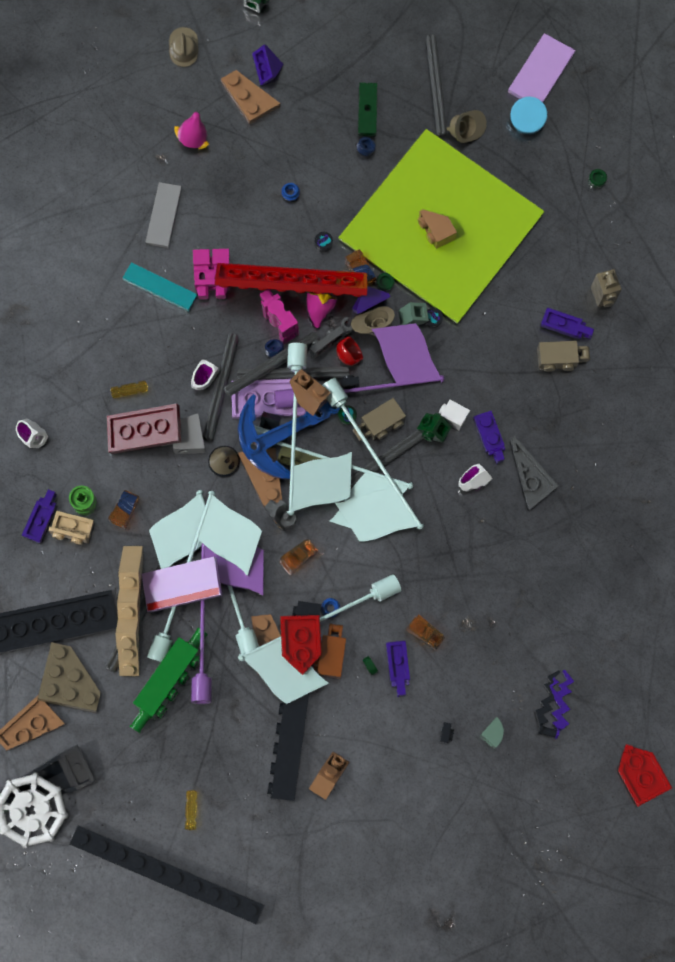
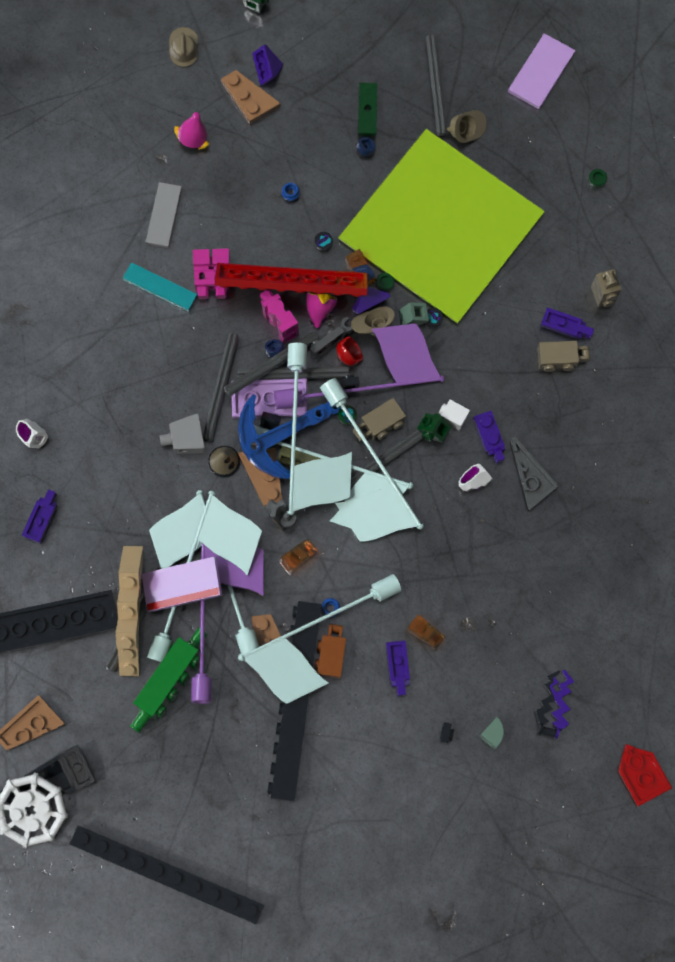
(67, 681): dark tan plate -> none
(71, 527): tan bracket -> none
(83, 500): bright green wheel -> none
(124, 509): leg -> none
(128, 389): clear yellow axle -> none
(143, 428): plate -> none
(190, 810): clear yellow axle -> none
(204, 375): rock -> none
(301, 640): red tile -> none
(309, 392): medium nougat slope -> none
(329, 775): medium nougat slope -> none
(370, 665): dark green tile -> none
(438, 228): medium nougat slope -> none
(528, 115): medium azure tile -> none

